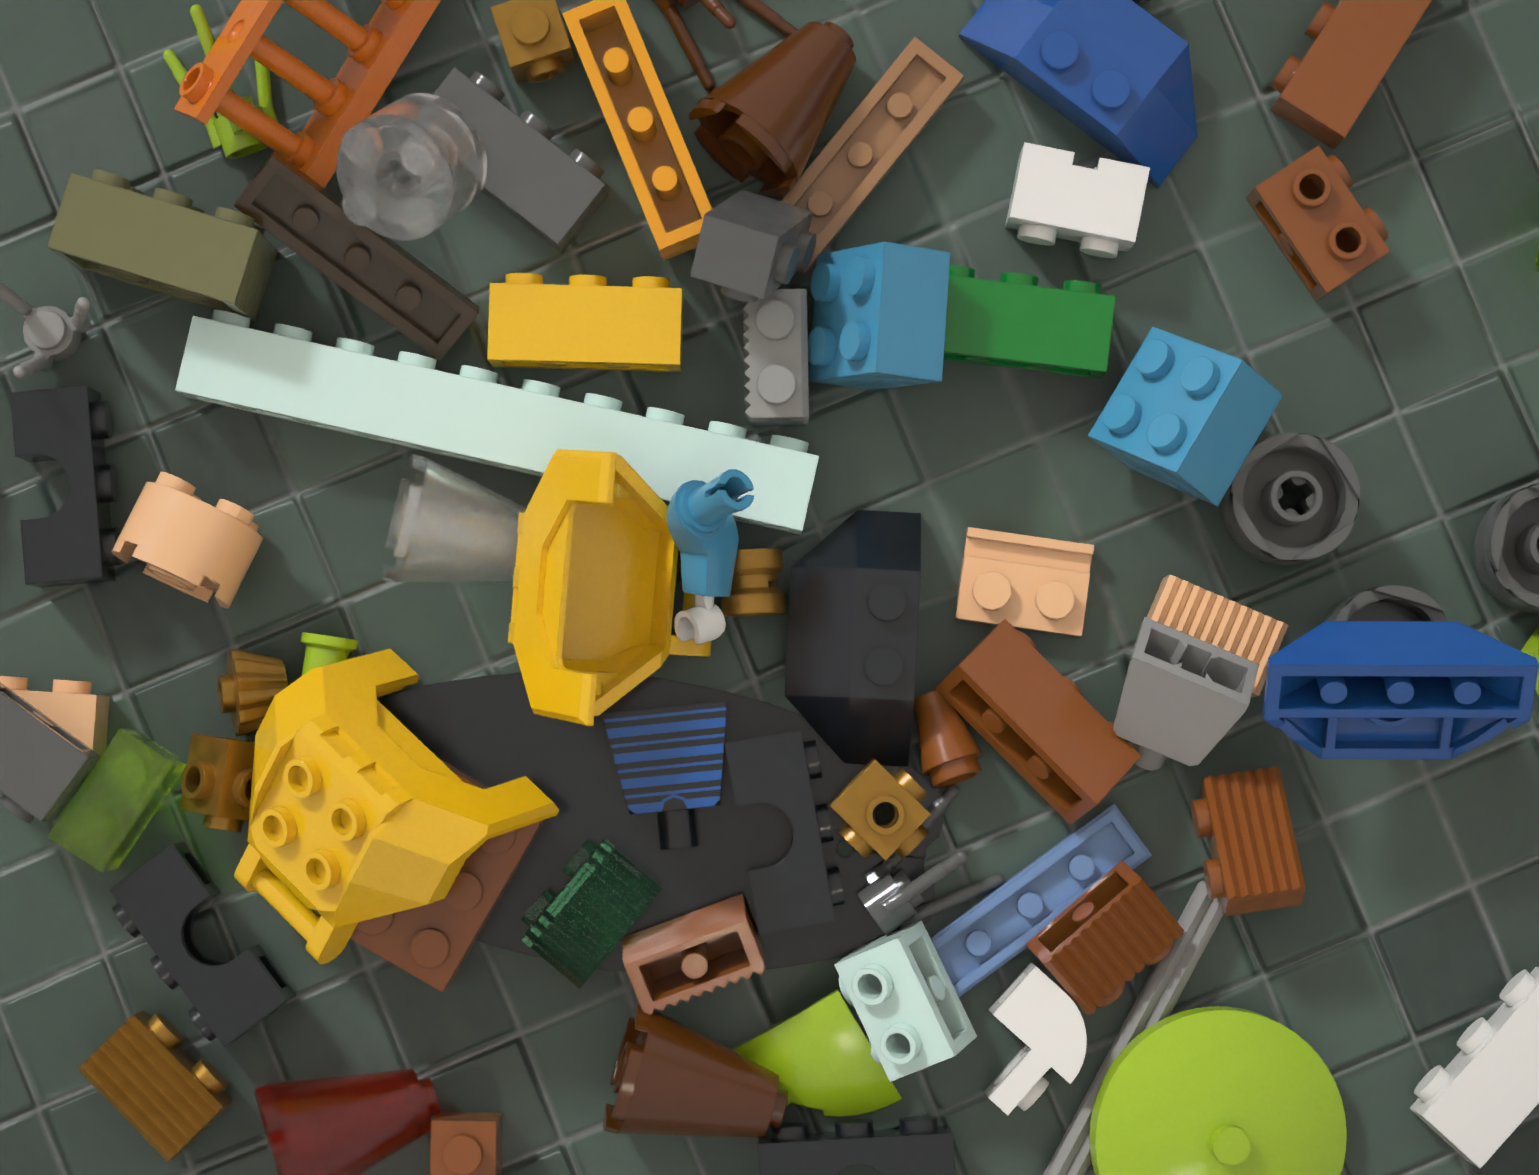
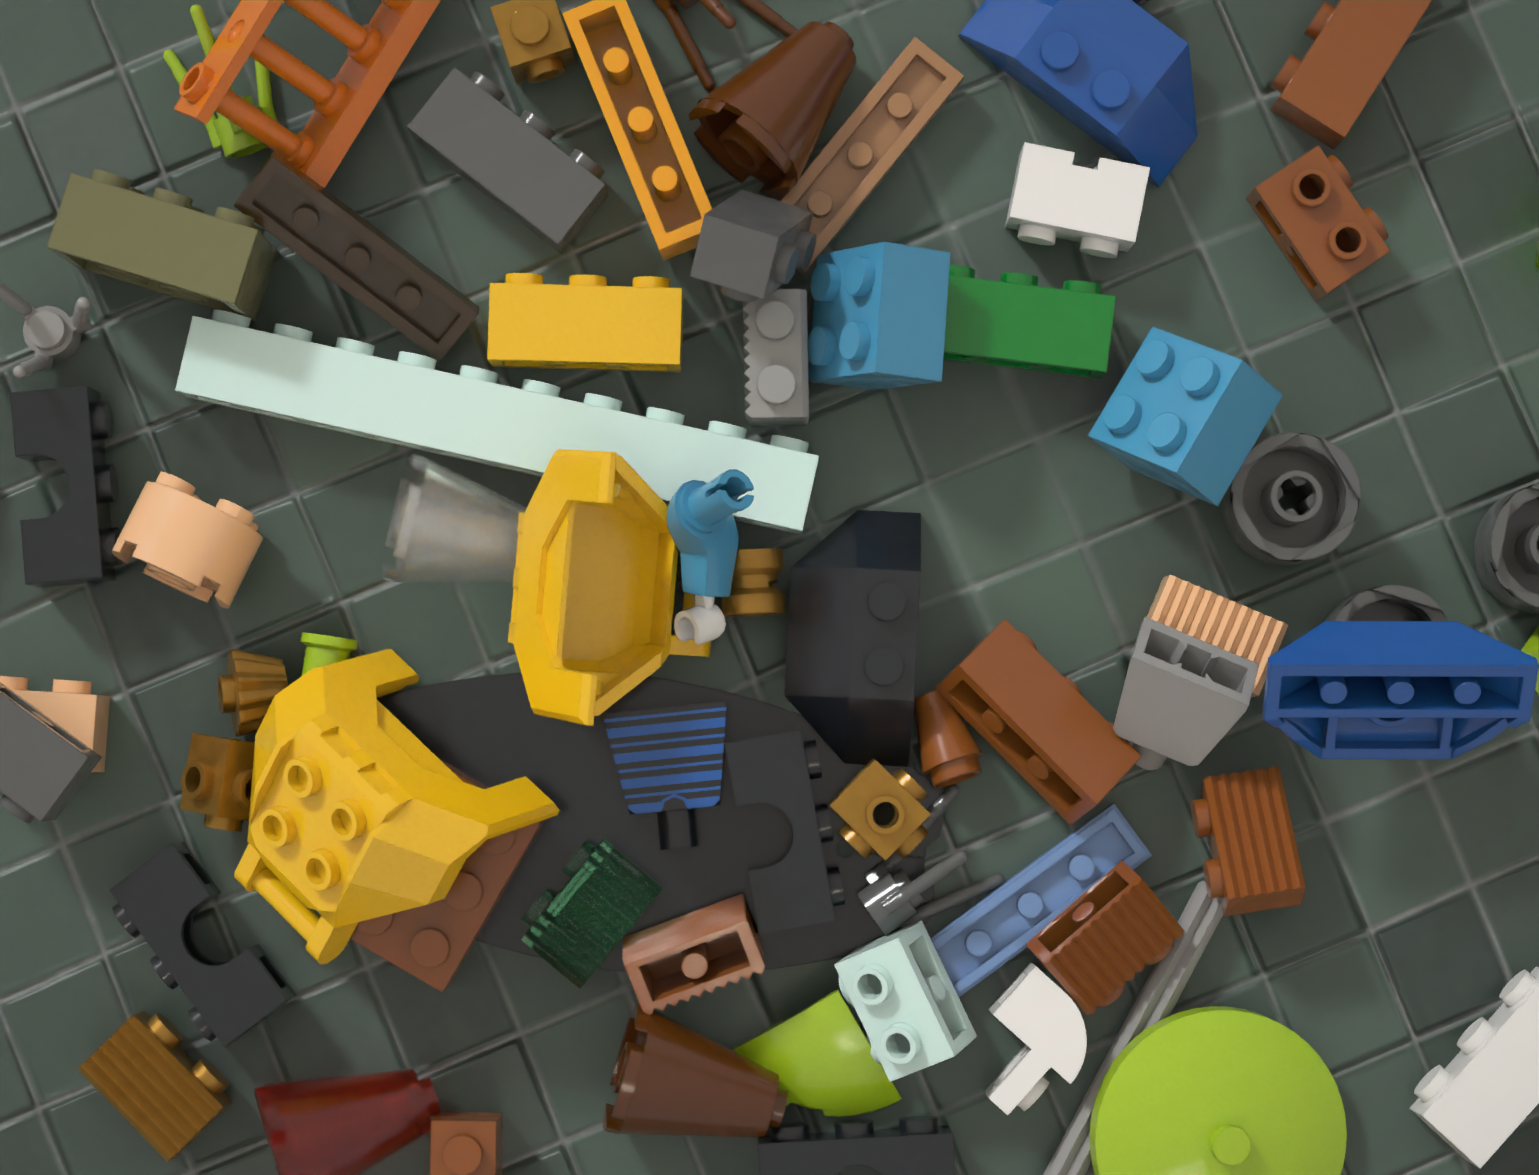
(117, 800): clear neon green brick -> none
(410, 167): clear brick -> none
(1024, 580): light nougat plate -> none

